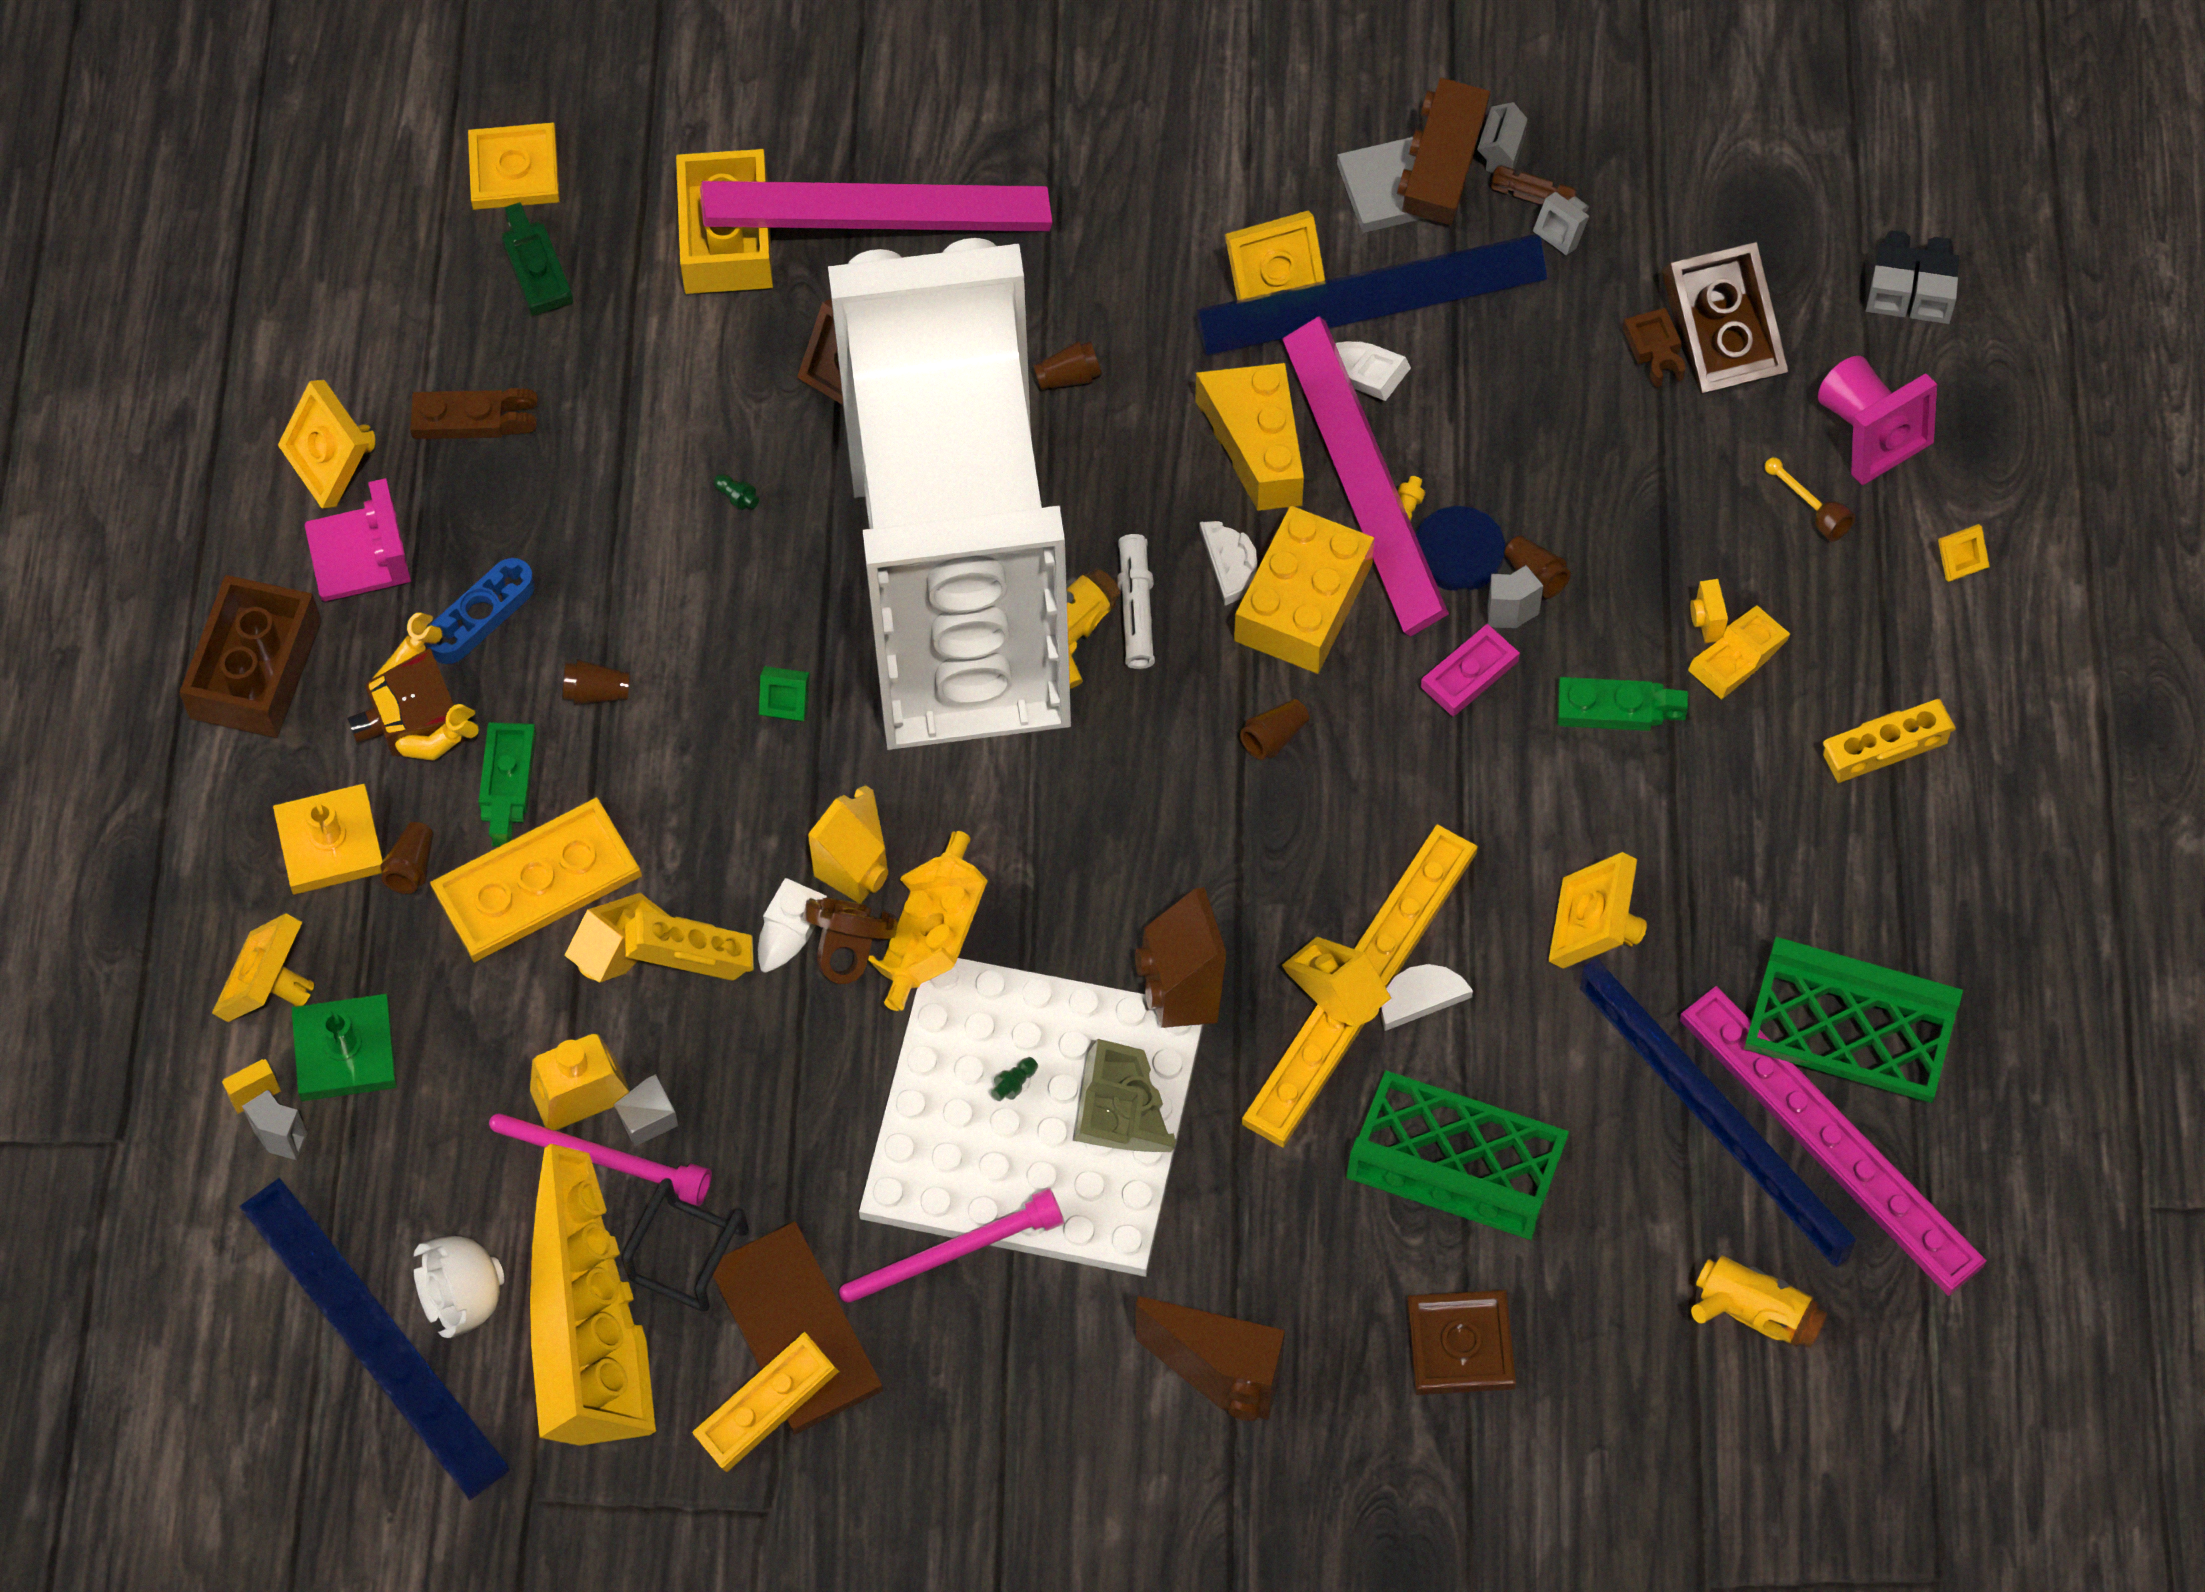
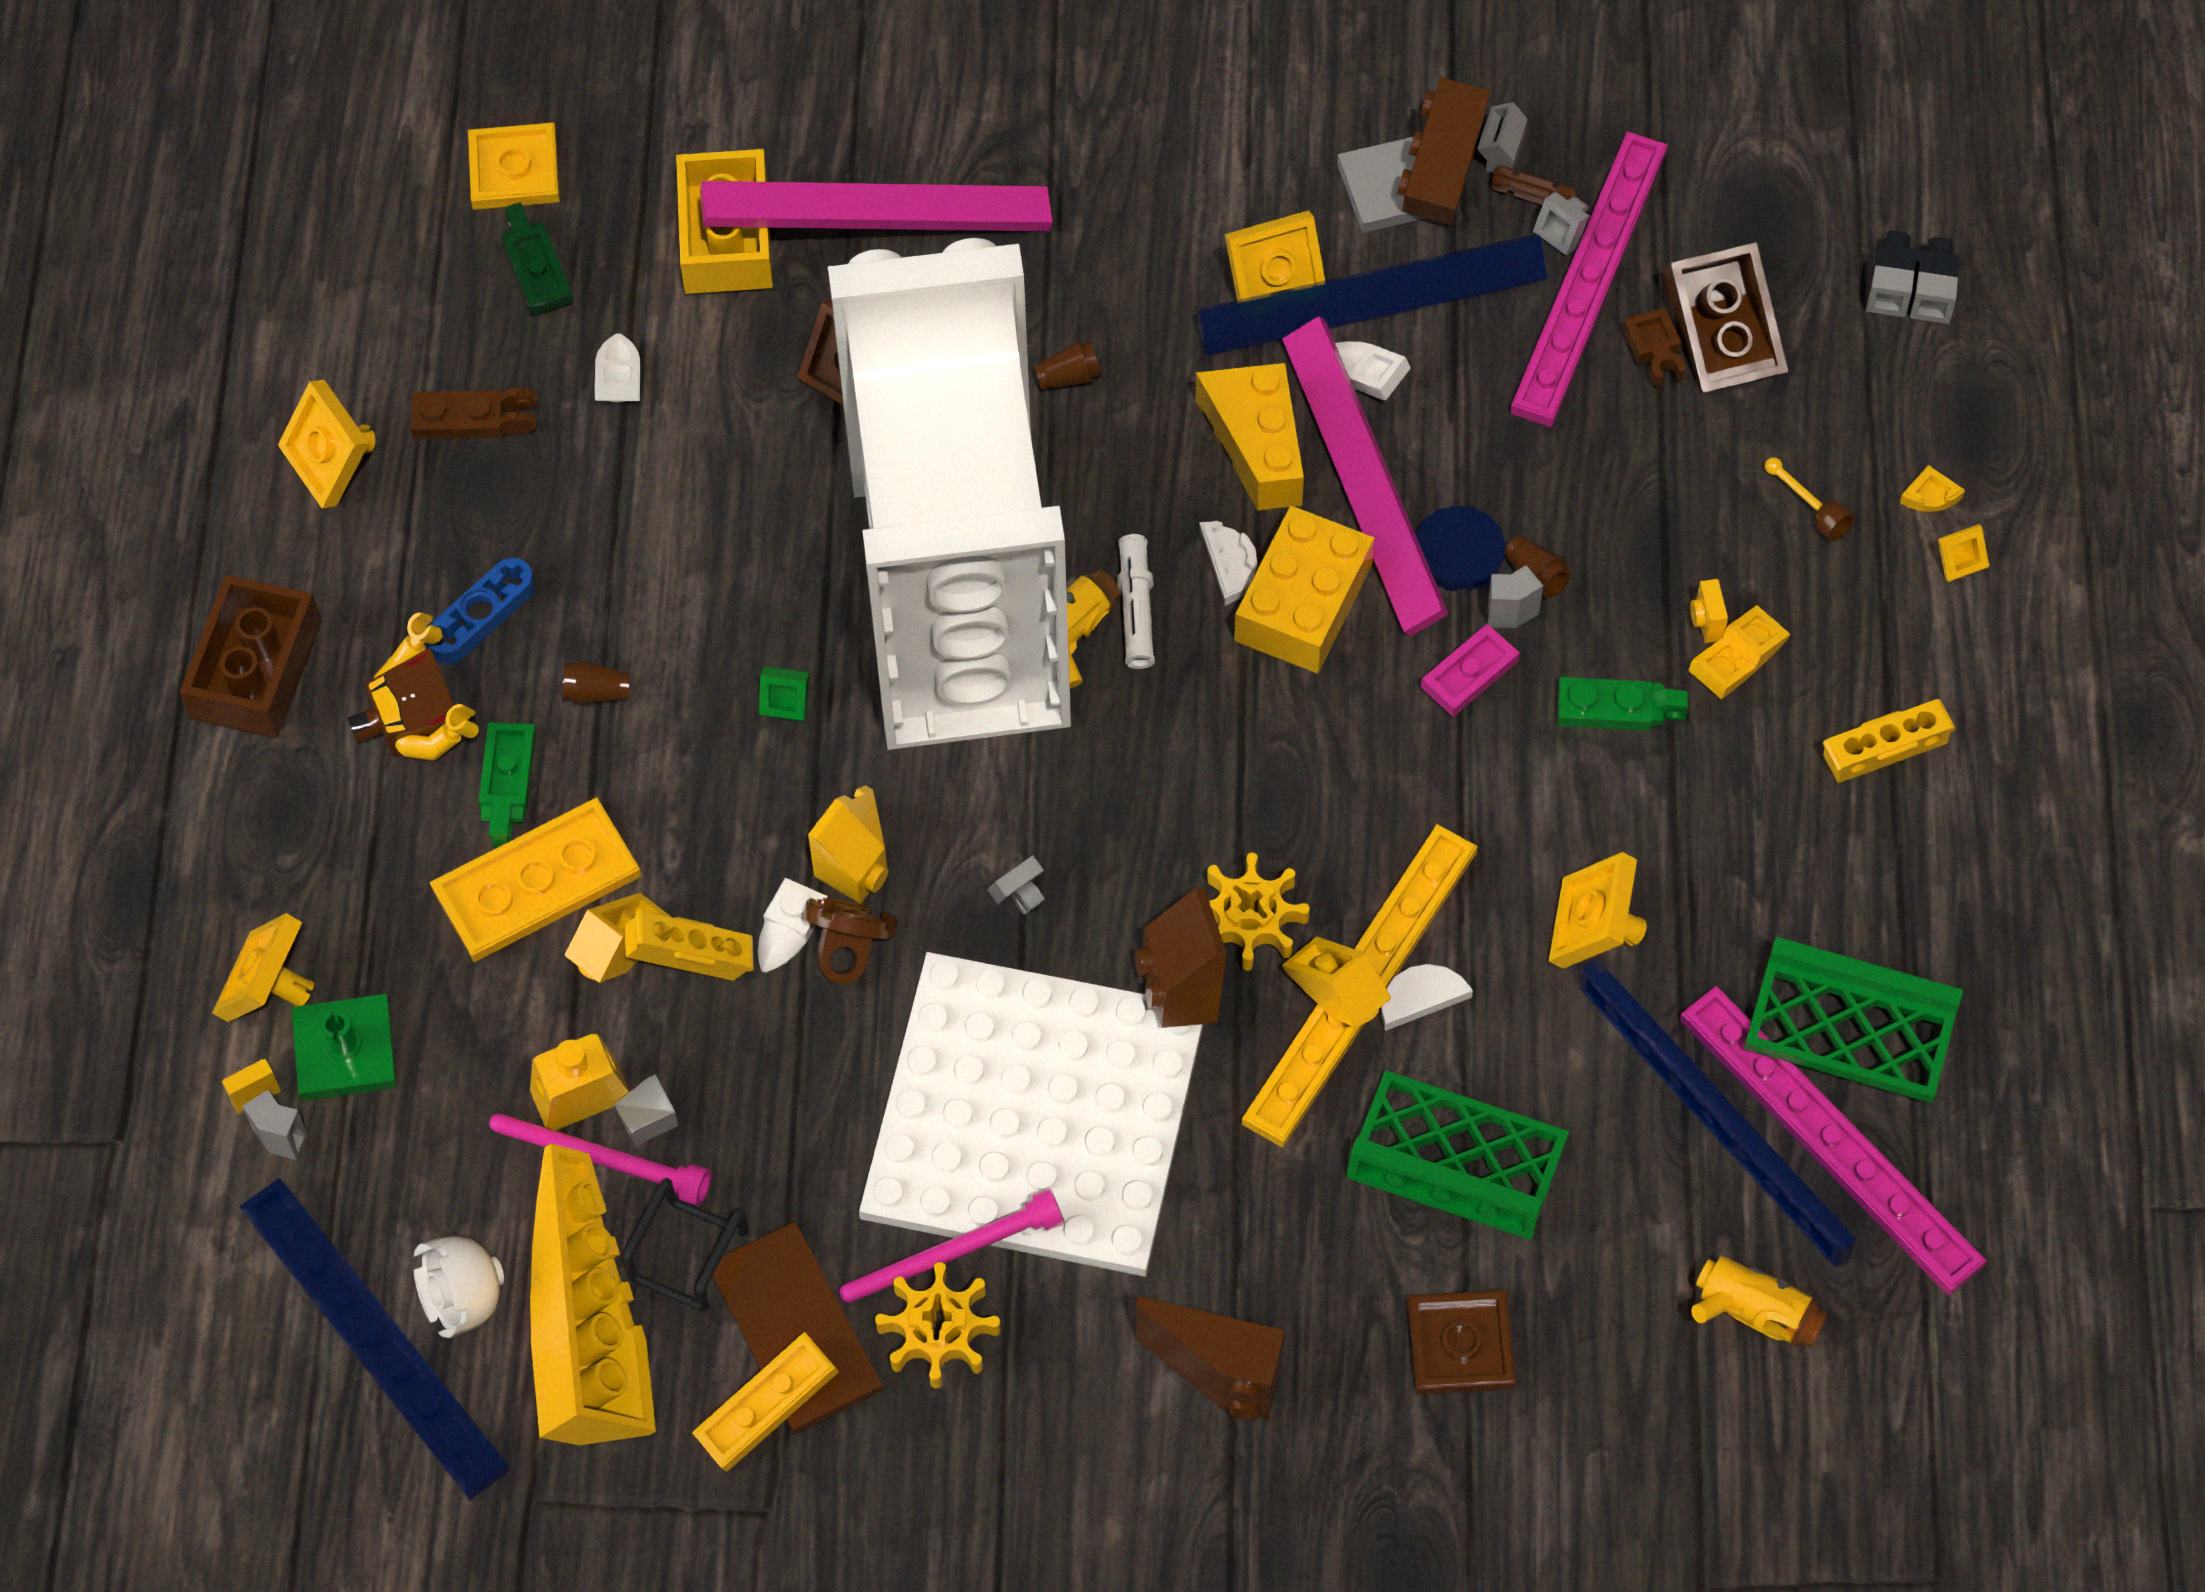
(328, 839): yellow tile -> none
(358, 548): dark pink bracket -> none
(408, 859): reddish brown cone -> none
(617, 371): none -> white plate
(740, 493): dark green piece -> none
(919, 1318): none -> yellow gear
(933, 920): yellow plate -> none
(1010, 1083): dark green piece -> none
(1019, 886): none -> light grey tile
(1120, 1102): olive slope -> none
(1251, 895): none -> yellow gear
(1271, 730): reddish brown cone -> none
(1411, 494): yellow piece -> none
(1588, 280): none -> dark pink tile
(1884, 423): dark pink plant -> none
(1931, 492): none -> yellow tile

